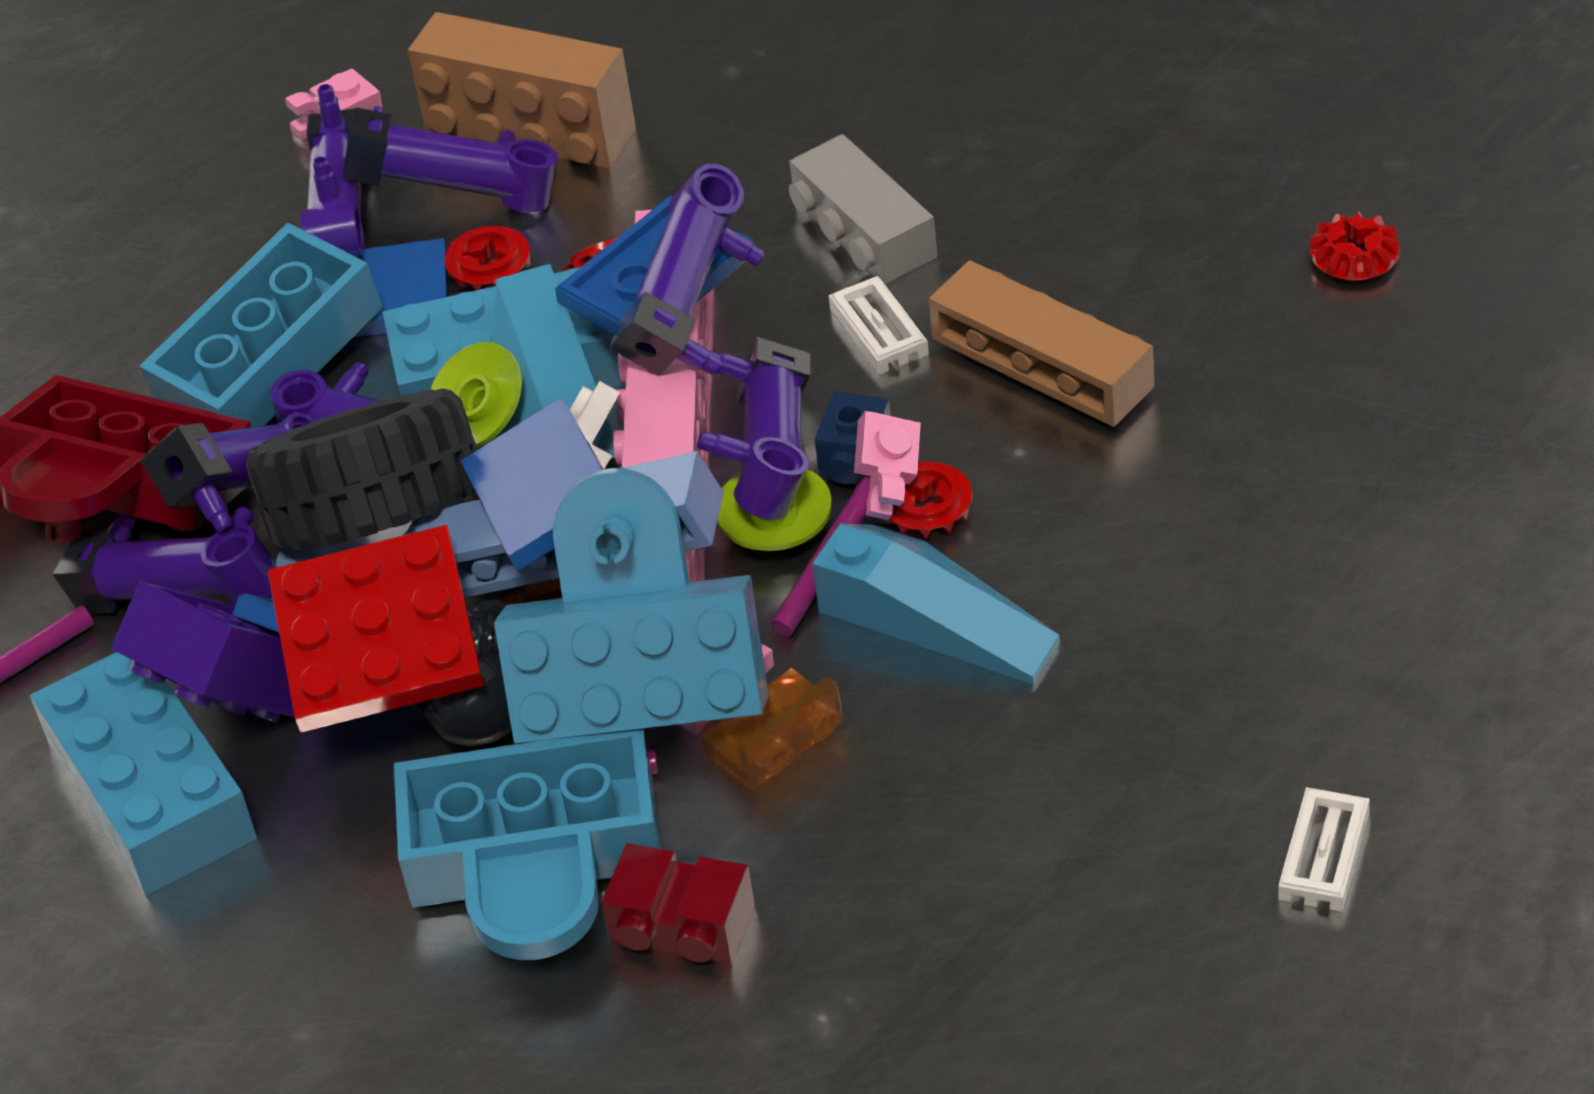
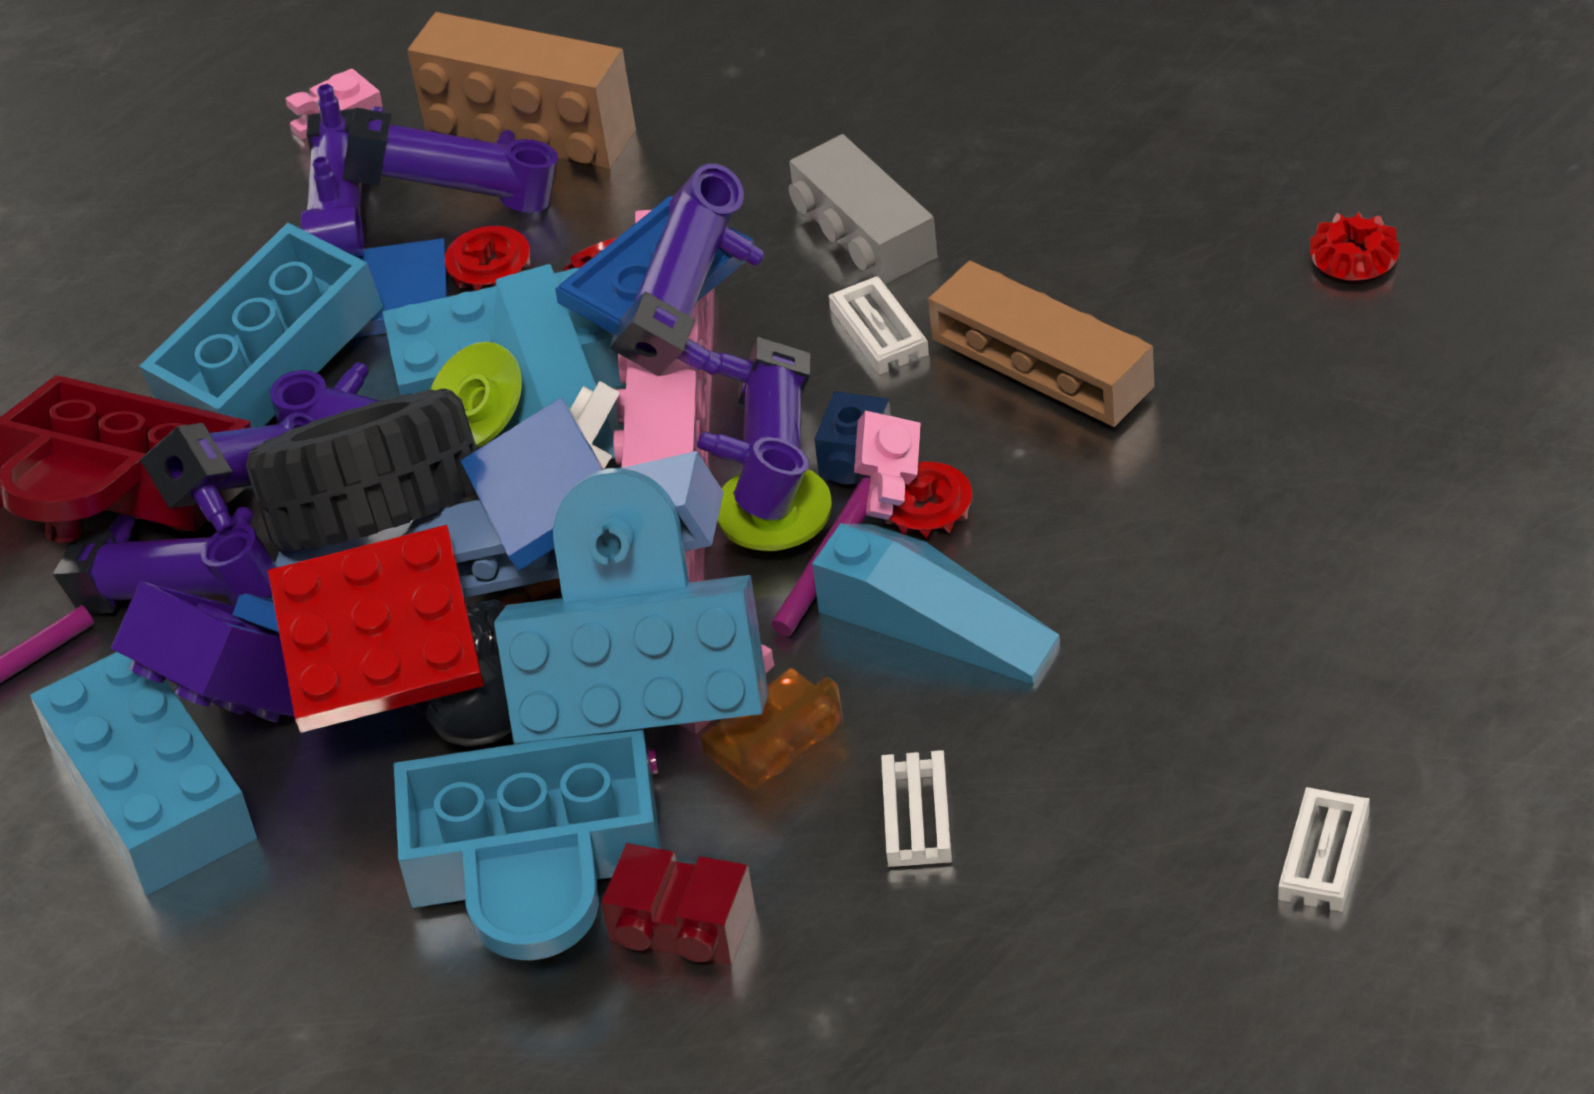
(914, 770): none -> white tile

